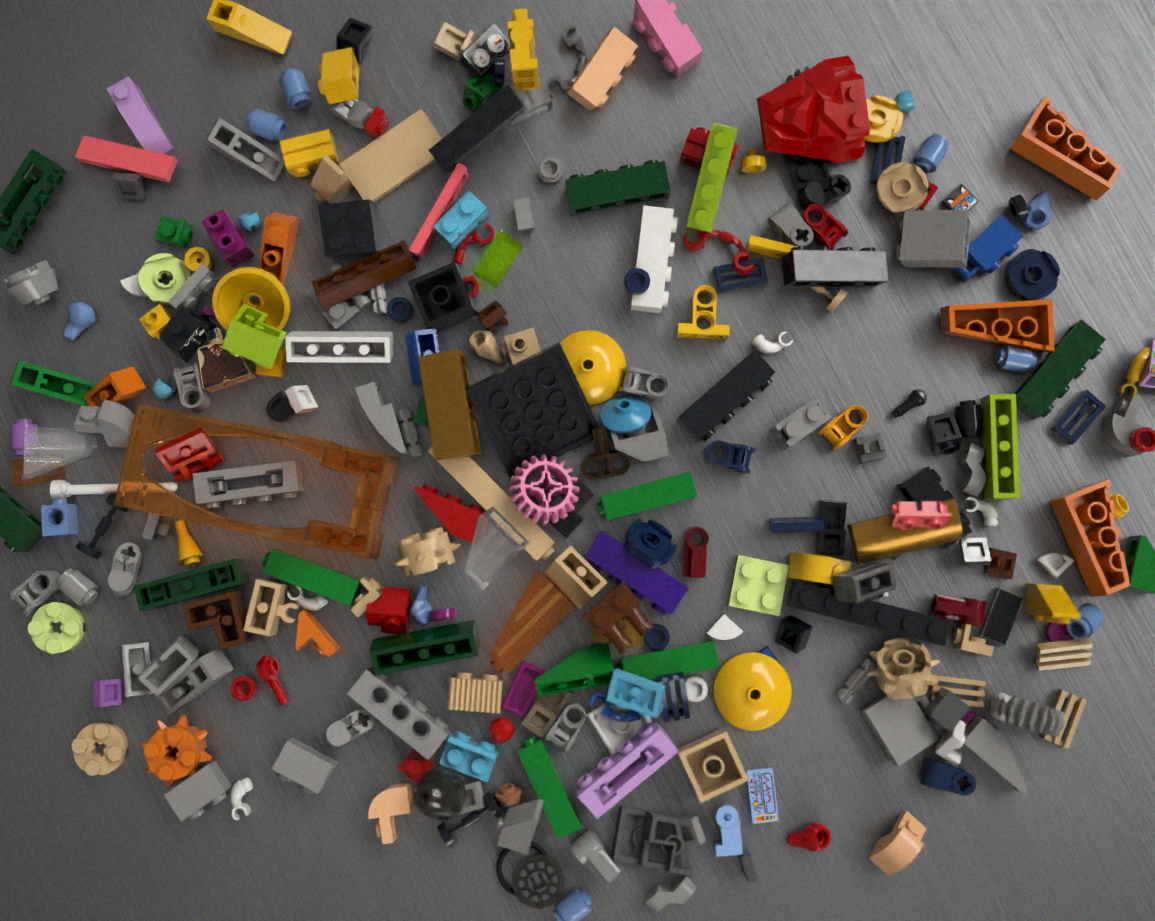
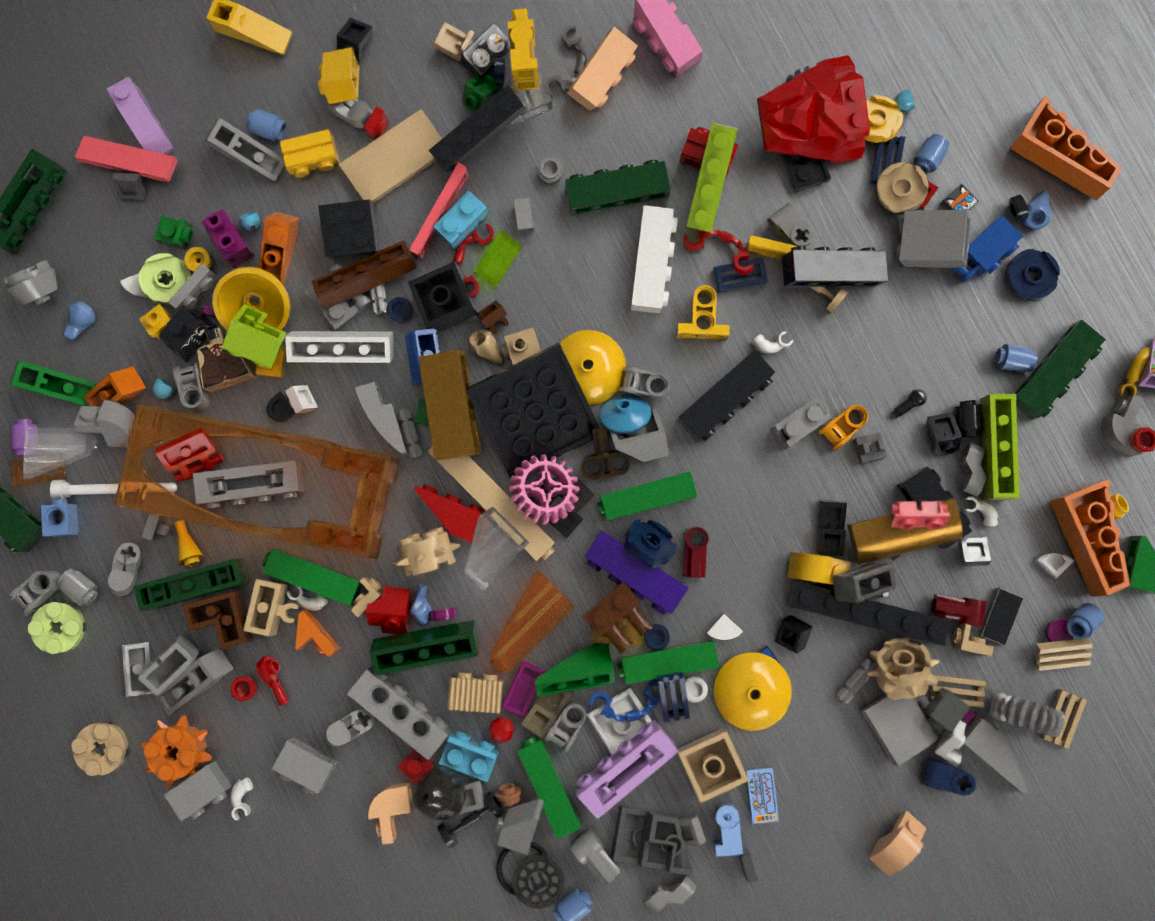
(90, 548): black wheel -> none
(107, 692): medium lavender tile -> none
(295, 88): medium blue brick -> none
(330, 183): tan slope -> none
(575, 577): tan brick -> none
(636, 693): medium azure bracket -> none
(637, 281): dark blue tile -> none
(735, 456): dark blue piece -> none
(753, 162): yellow tile -> none
(758, 585): yellowish green plate -> none
(797, 524): dark blue tile -> none
(811, 838): red animal -> none
(825, 191): black piece -> none
(825, 227): red piece -> none
(1001, 563): reddish brown tile -> none
(1011, 323): orange wedge -> none
(1049, 604): yellow slope -> none
(1064, 433): dark blue tile -> none

